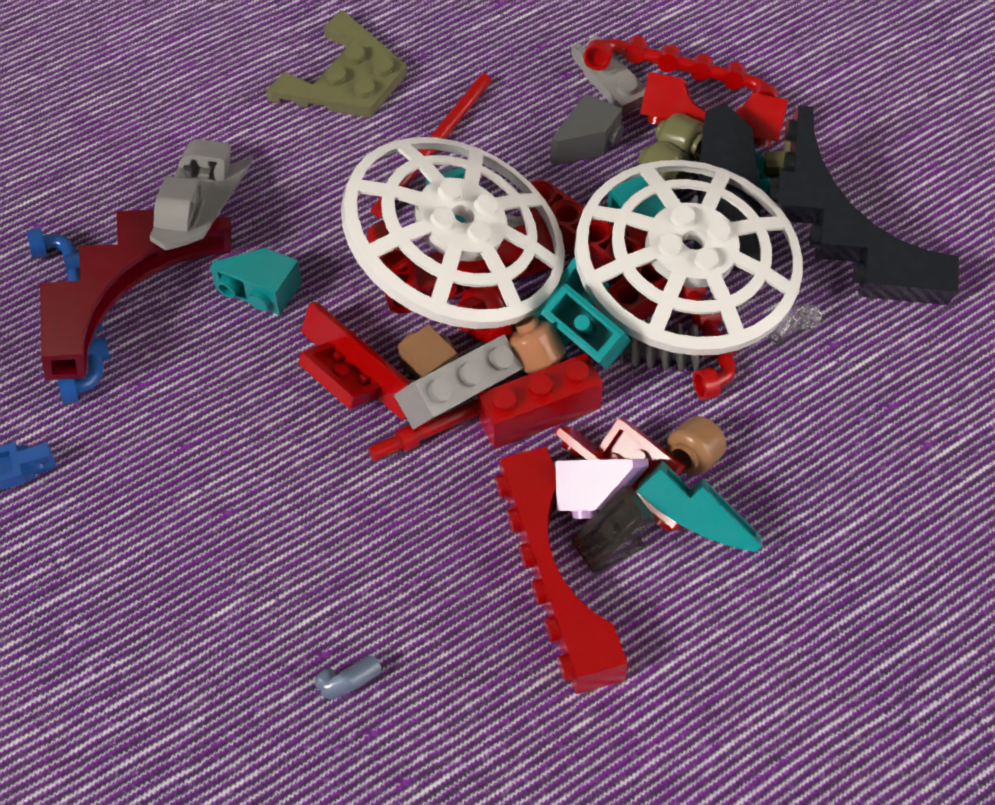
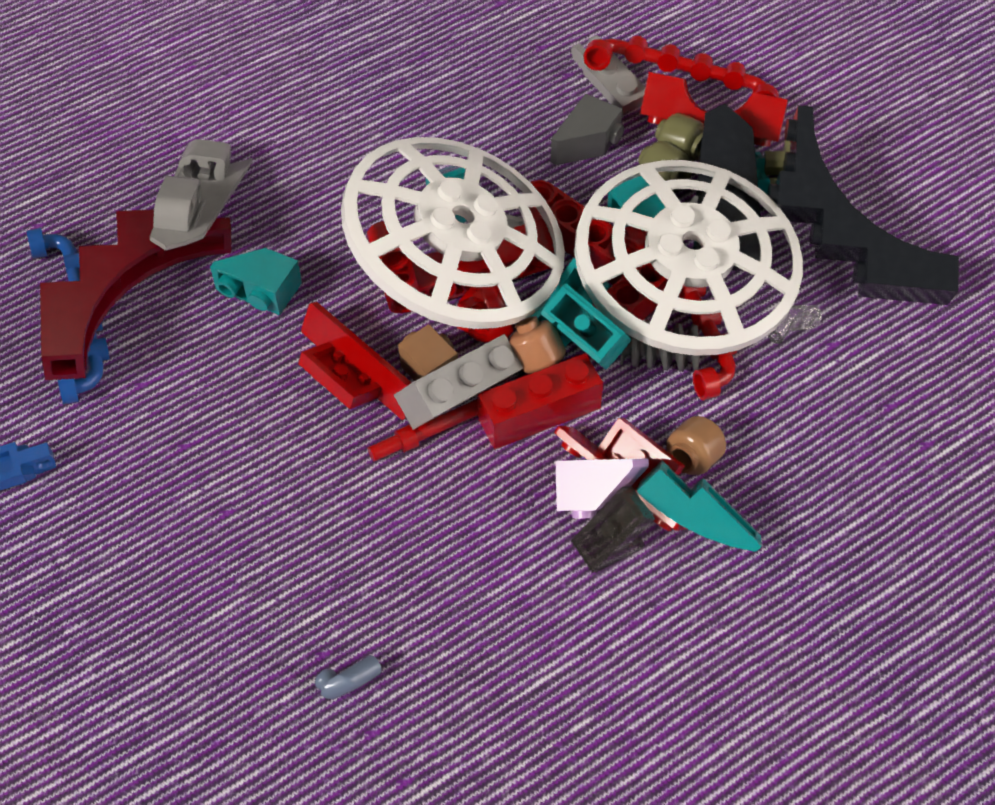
(354, 82): olive wing -> none
(445, 128): red bar -> none
(587, 642): red arch -> none

